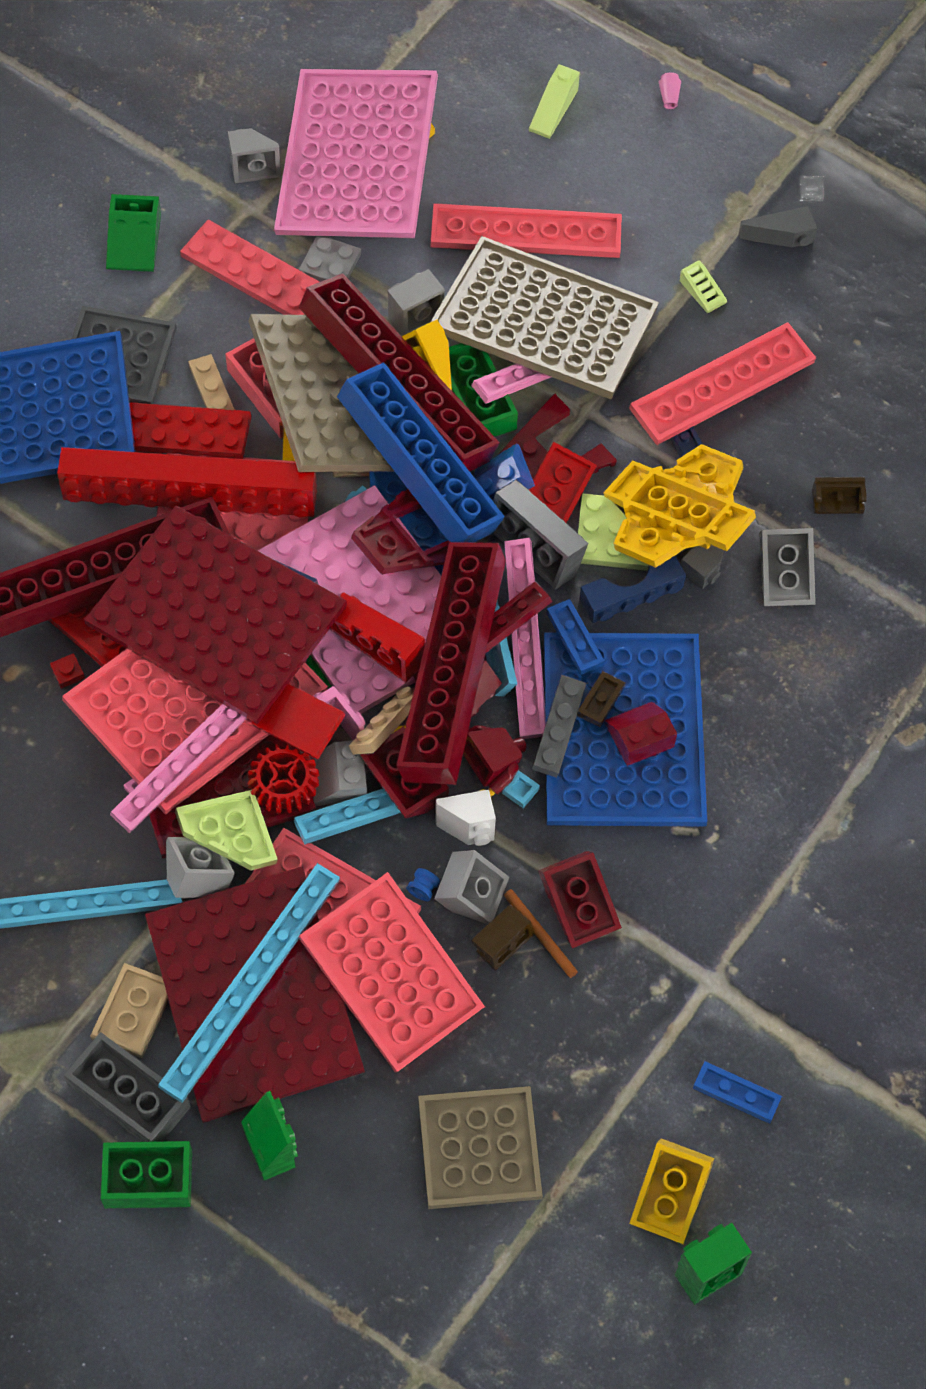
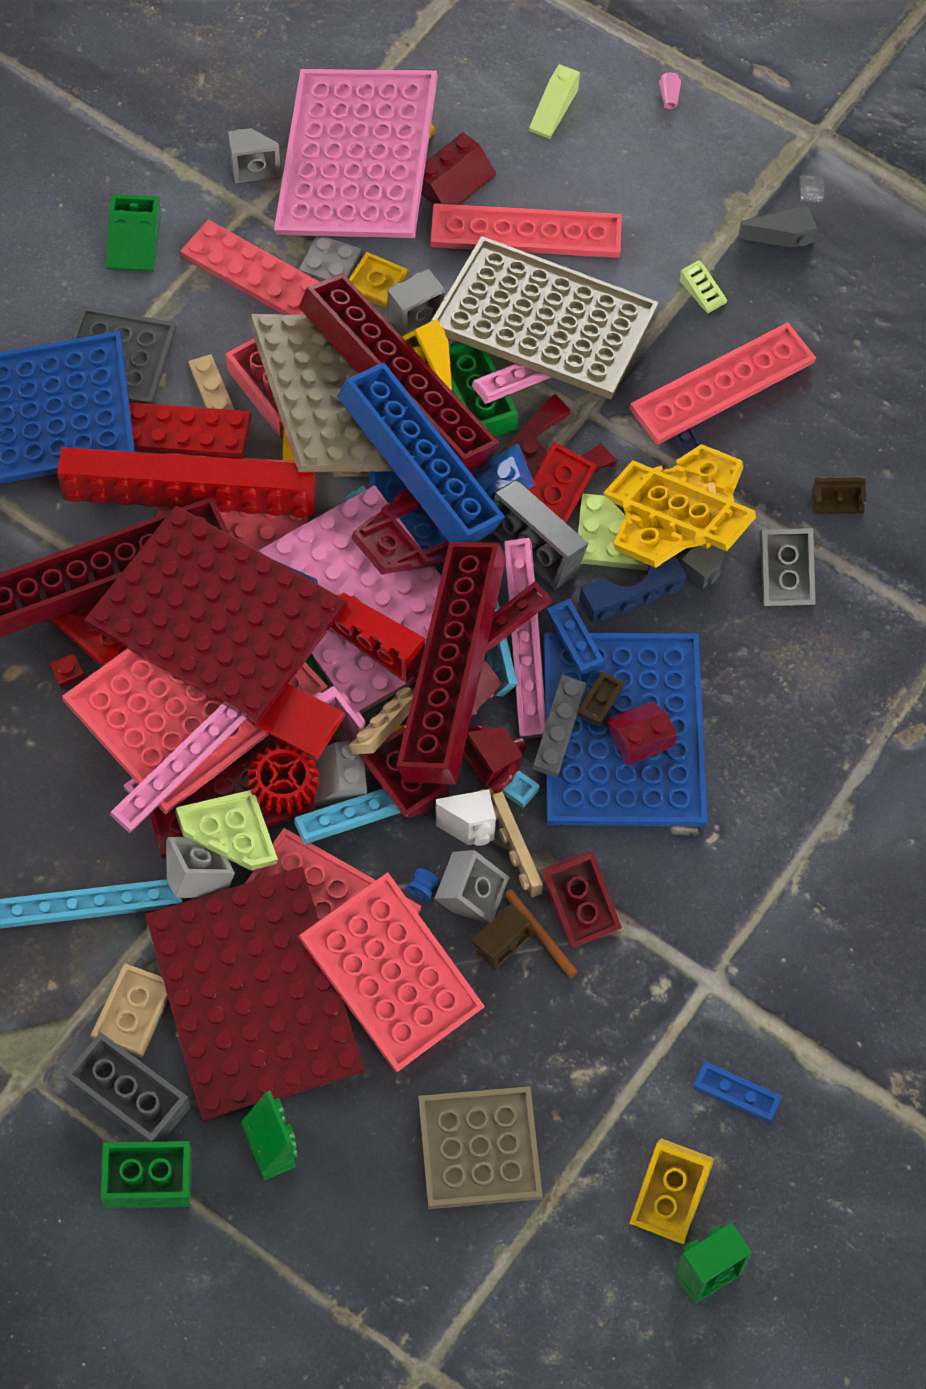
(248, 983): medium azure plate -> none
(376, 276): none -> yellow tile
(456, 172): none -> dark red slope
(519, 853): none -> tan plate

